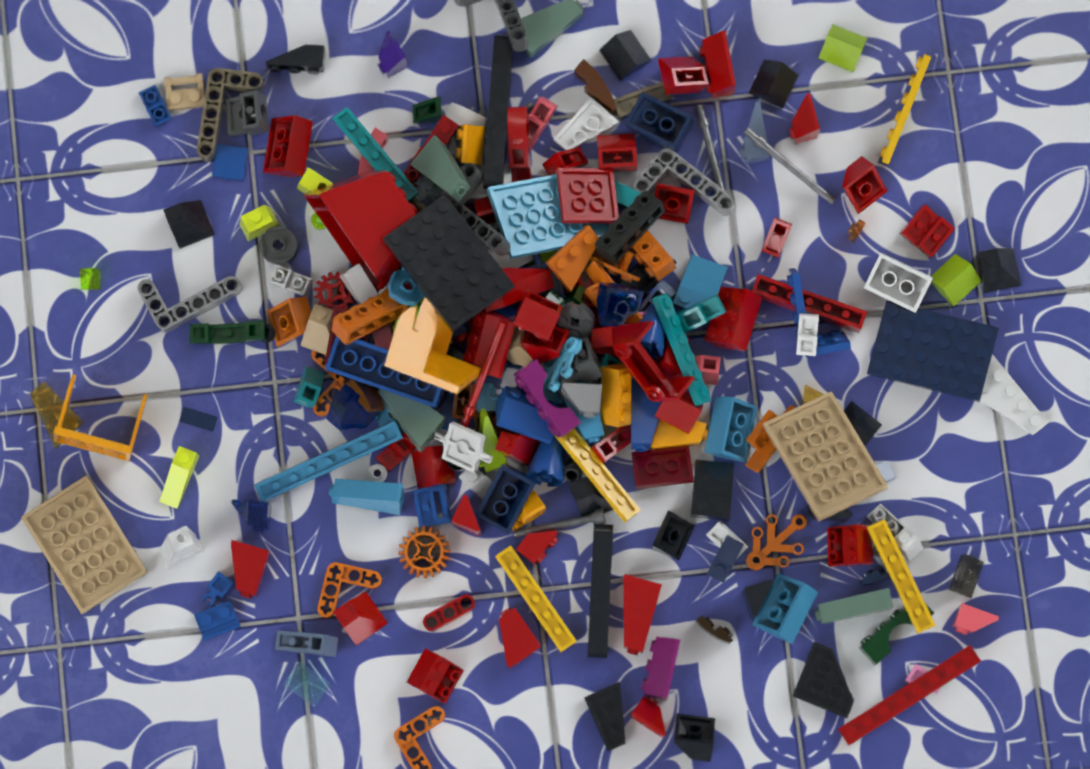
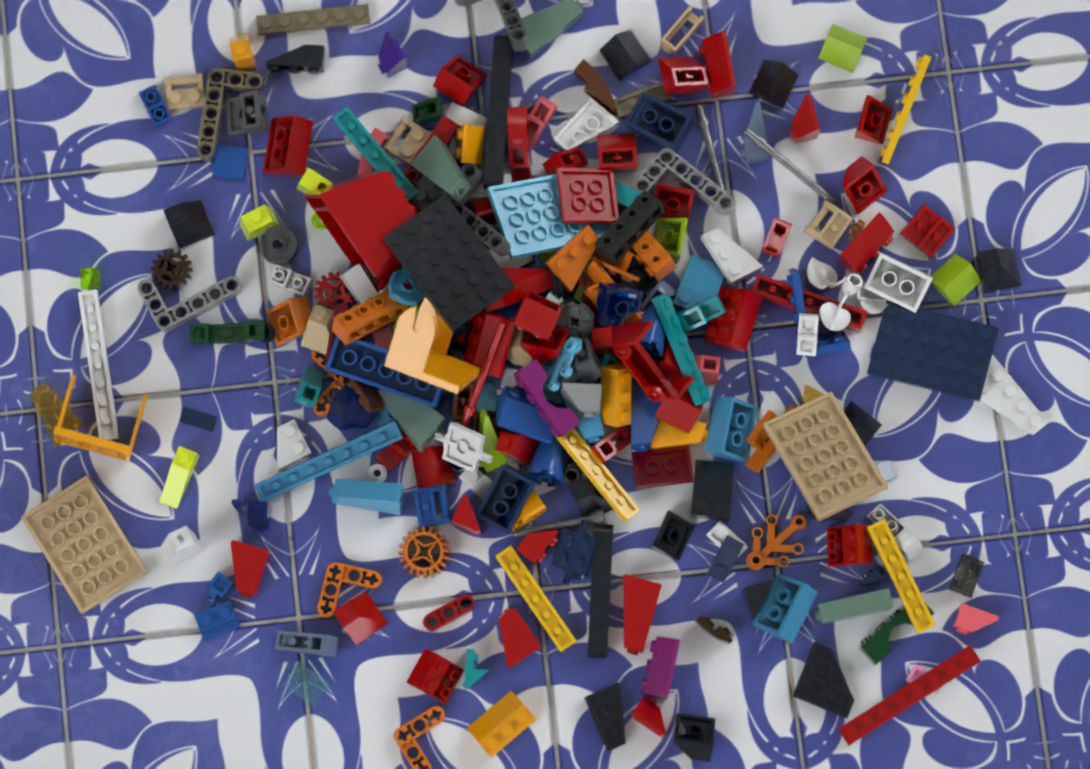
(98, 365): none -> white plate
(165, 271): none -> dark brown gear
(242, 53): none -> light orange slope
(290, 445): none -> white wing
(313, 19): none -> dark tan plate
(411, 144): none -> tan plate
(459, 80): none -> red slope
(472, 675): none -> teal slope
(501, 724): none -> light orange slope
(575, 552): none -> dark blue plate
(671, 234): none -> lime slope
(686, 16): none -> tan window
(729, 256): none -> white wing
(833, 229): none -> tan plate
(833, 316): none -> white plant
(867, 245): none -> red slope
(873, 121): none -> red slope

